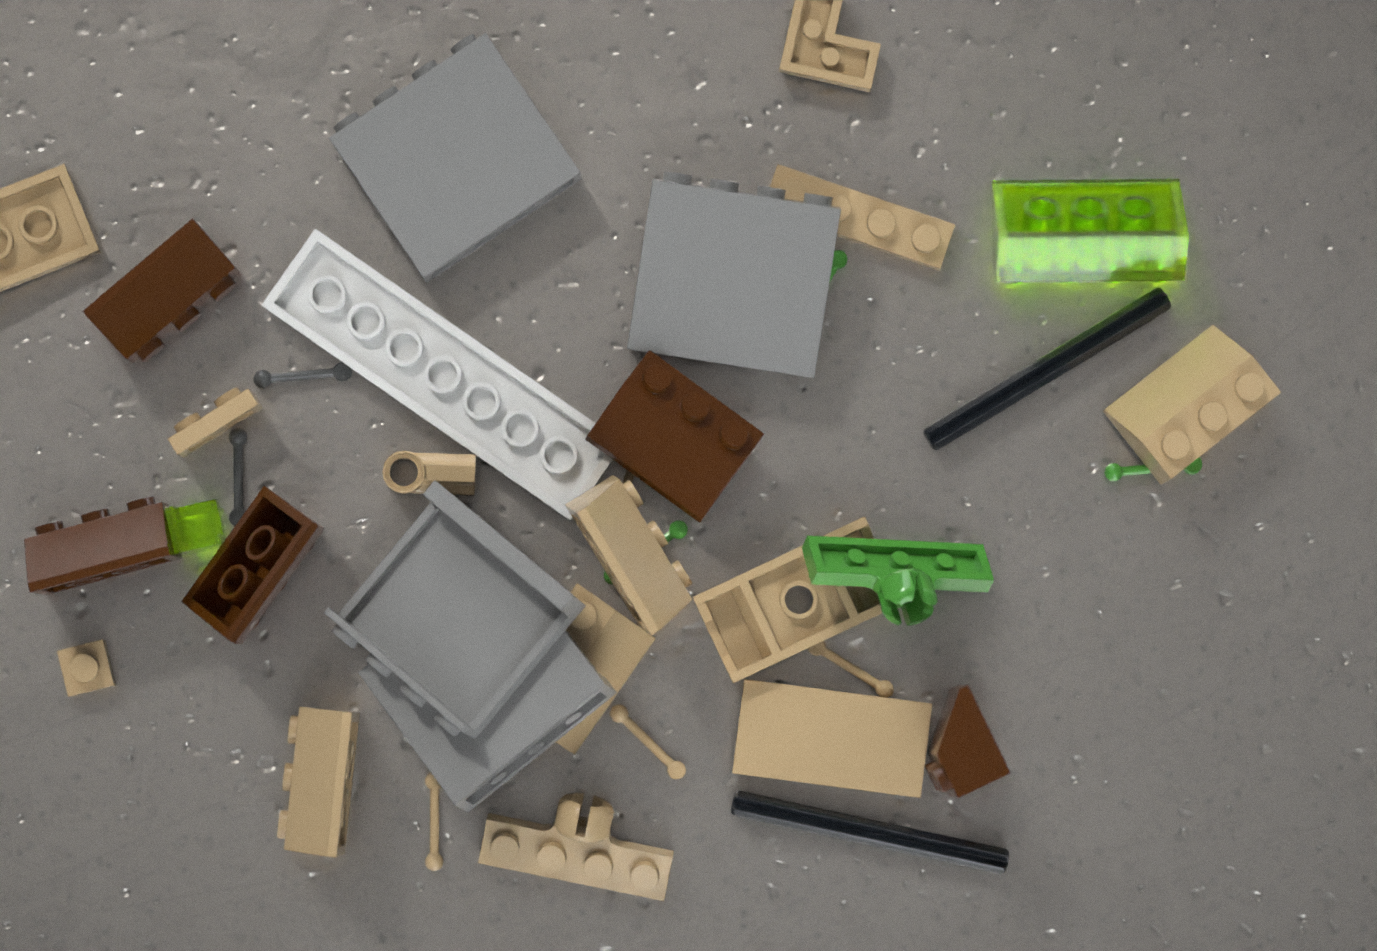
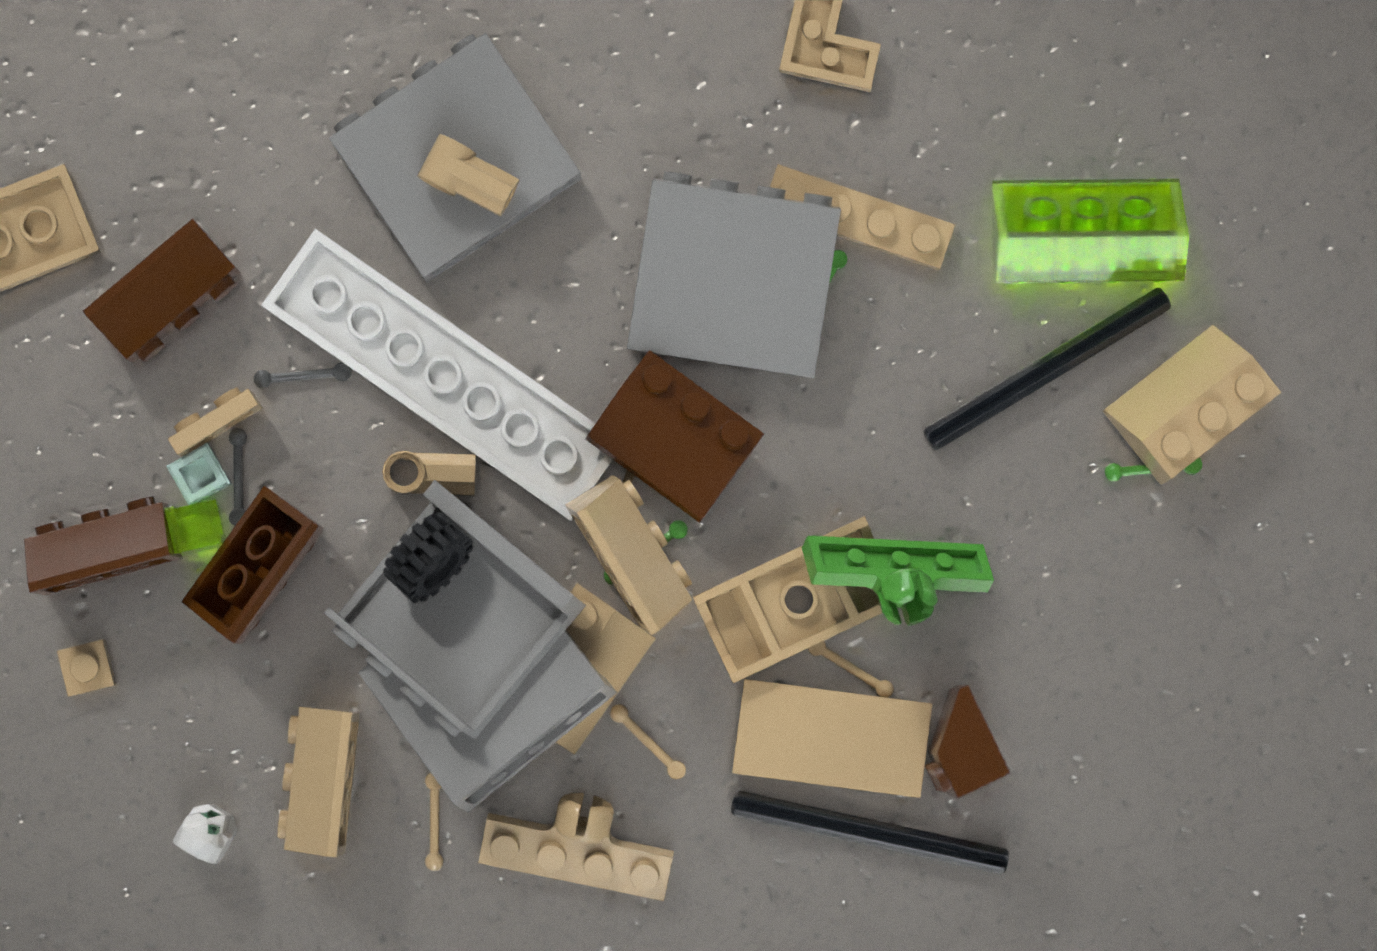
(199, 474): none -> light aqua tile
(206, 833): none -> white rock
(428, 557): none -> black tyre
(458, 171): none -> tan piece

